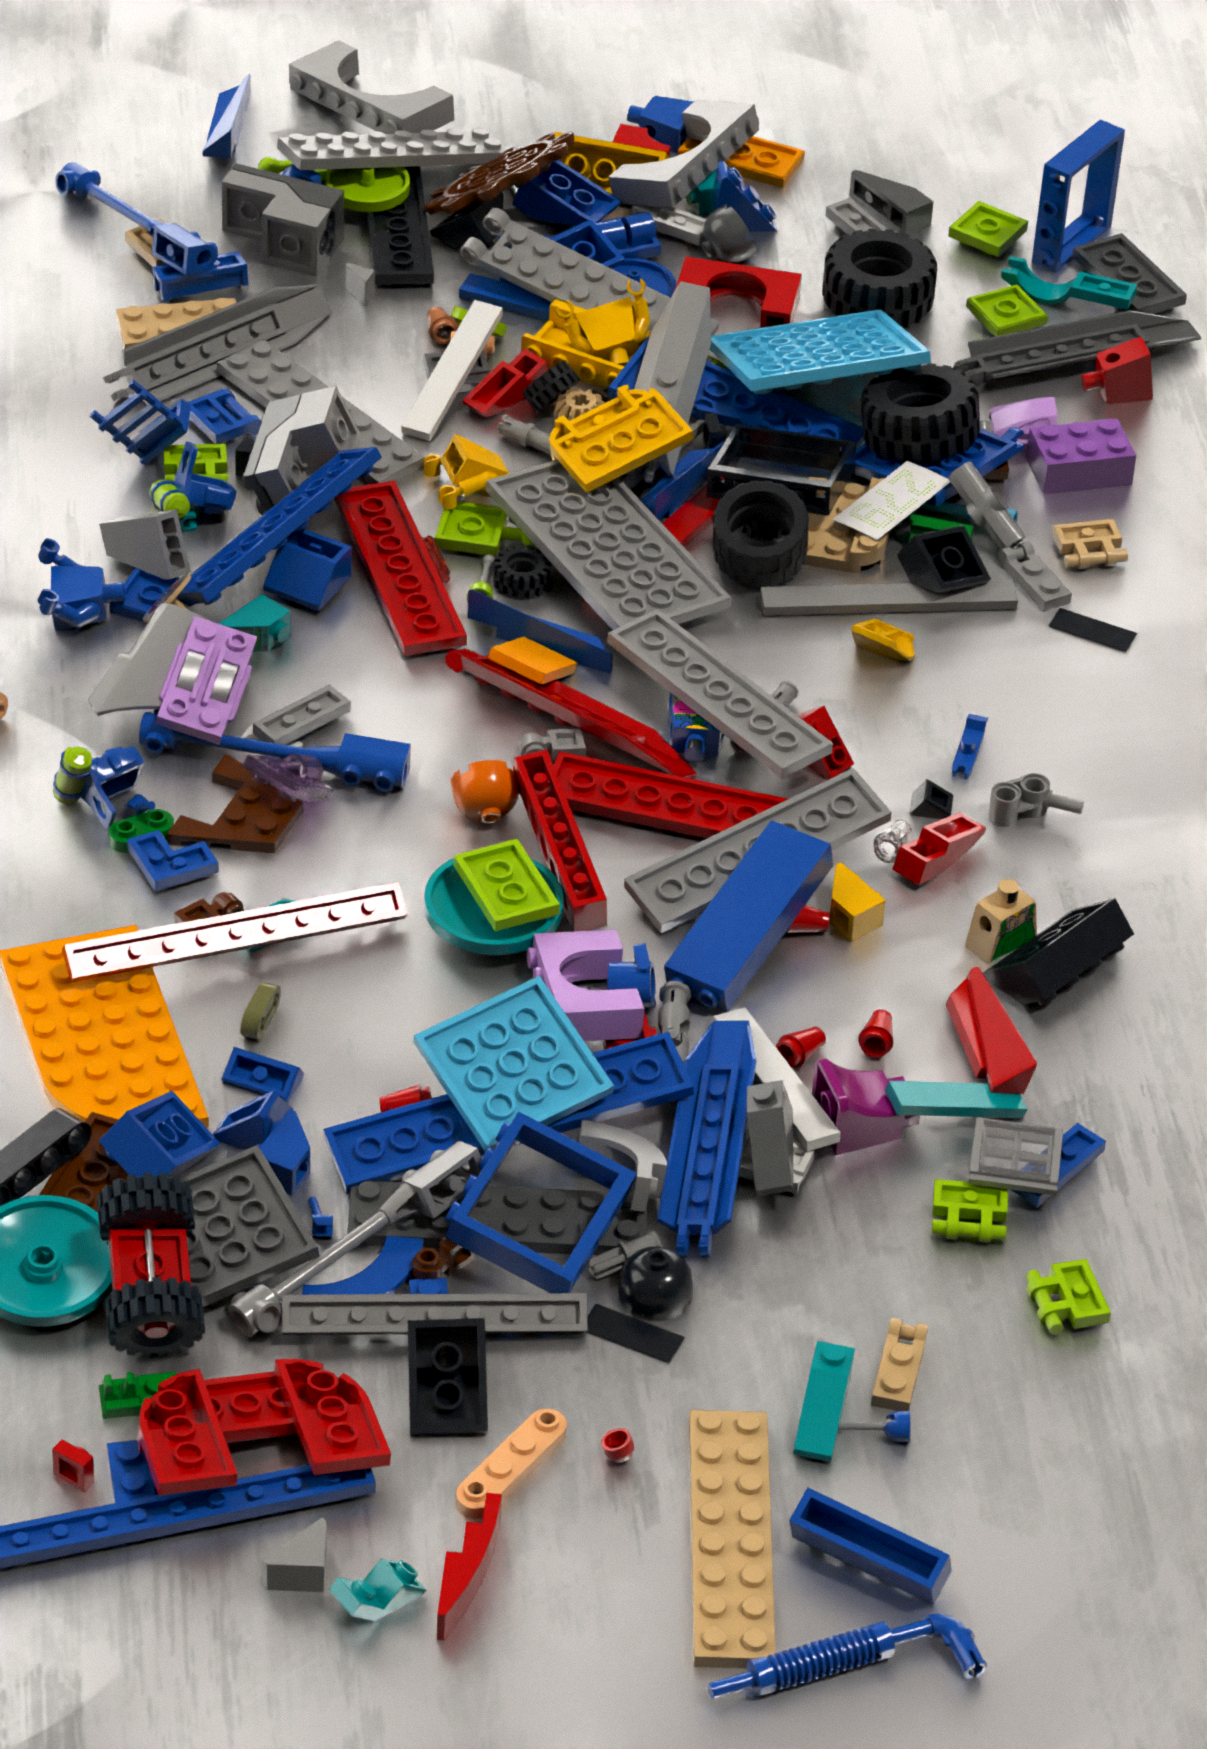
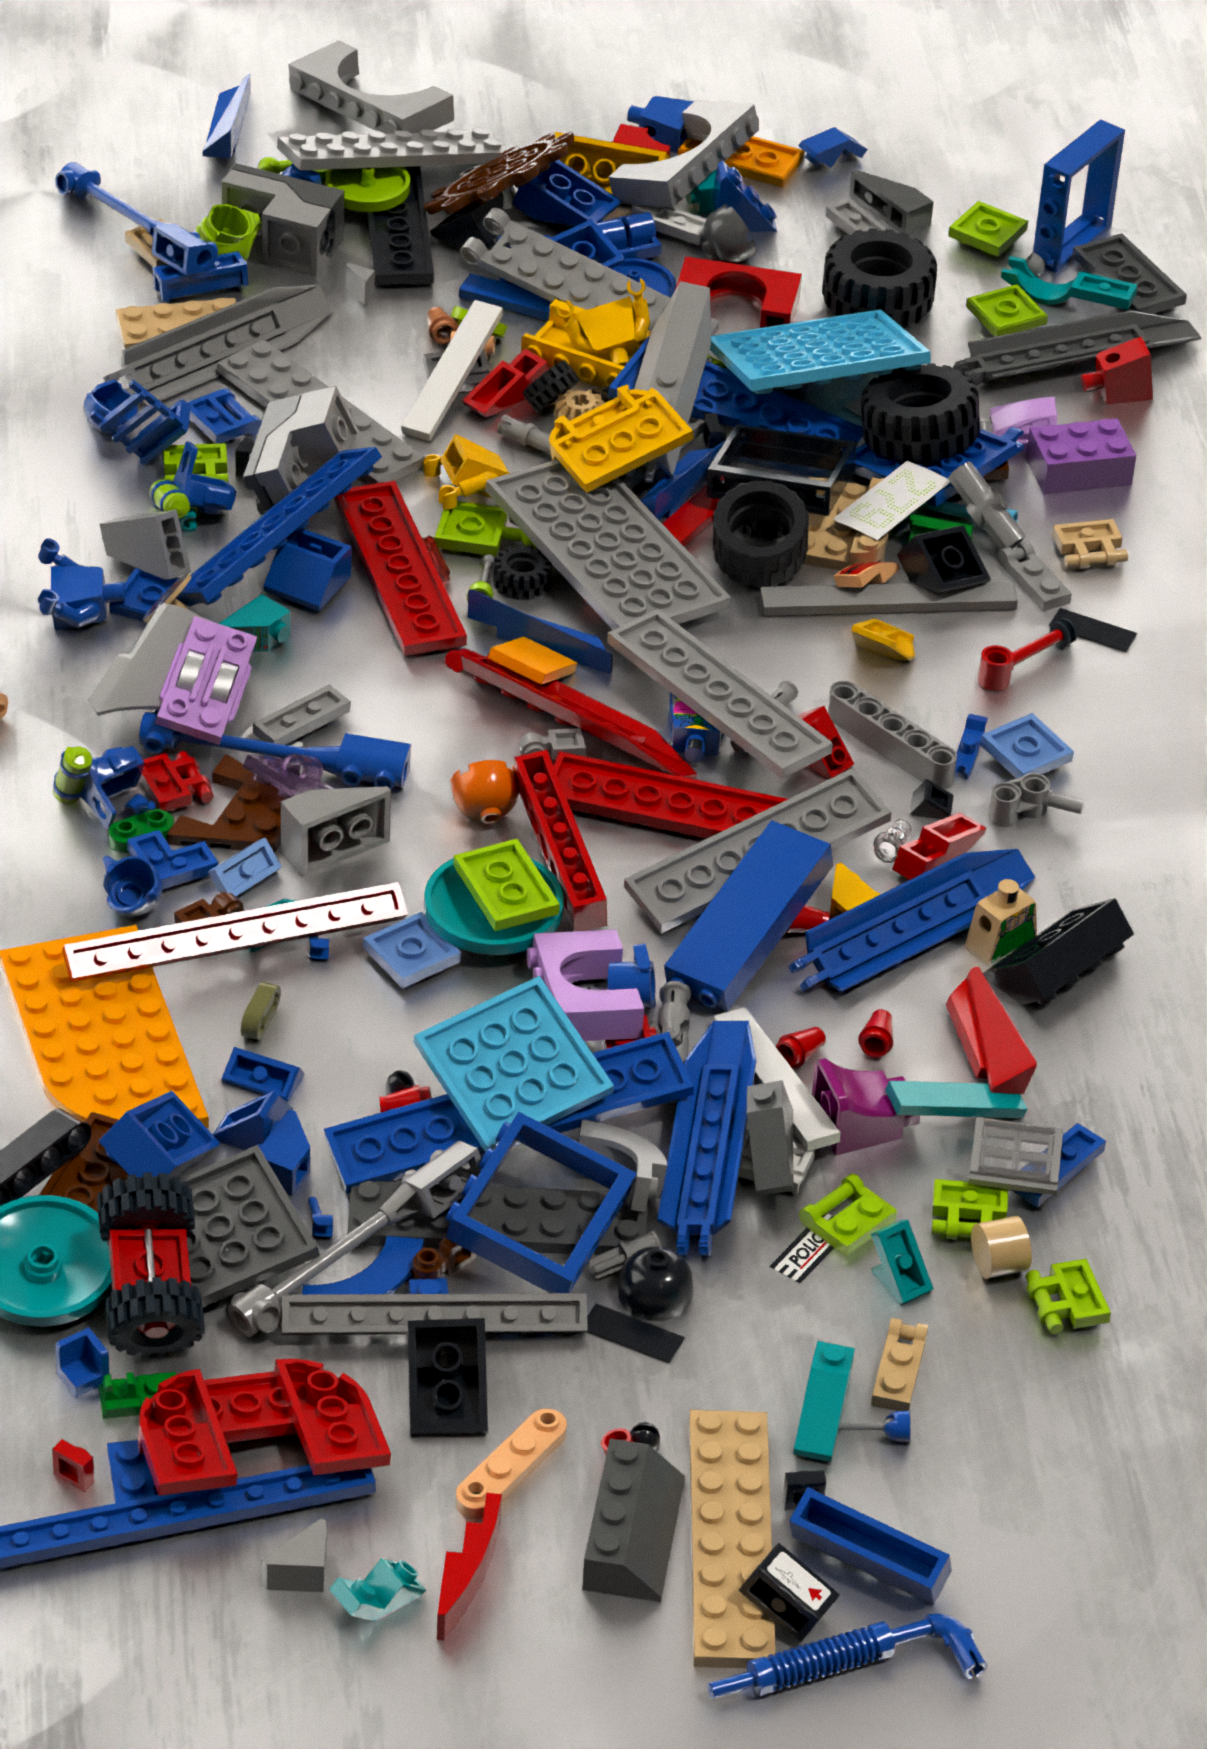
(81, 1362): none -> blue panel
(104, 399): none -> blue hair
(131, 885): none -> blue hair
(167, 788): none -> red plate
(230, 229): none -> lime helmet
(245, 868): none -> light blue plate
(319, 948): none -> blue hand
(333, 825): none -> light grey slope
(398, 1080): none -> black hinge
(411, 950): none -> medium blue plate
(633, 1523): none -> dark grey slope
(647, 1434): none -> black hinge
(789, 1592): none -> black brick
(797, 1483): none -> black plate
(803, 1255): none -> sticker
(829, 145): none -> blue slope
(853, 1224): none -> lime plate
(865, 573): none -> light nougat slope
(891, 734): none -> light grey beam
(902, 1263): none -> teal slope
(906, 918): none -> blue hinge
(999, 661): none -> red piece
(1001, 1247): none -> tan piece
(1026, 747): none -> medium blue plate
(1035, 264): none -> light grey hinge

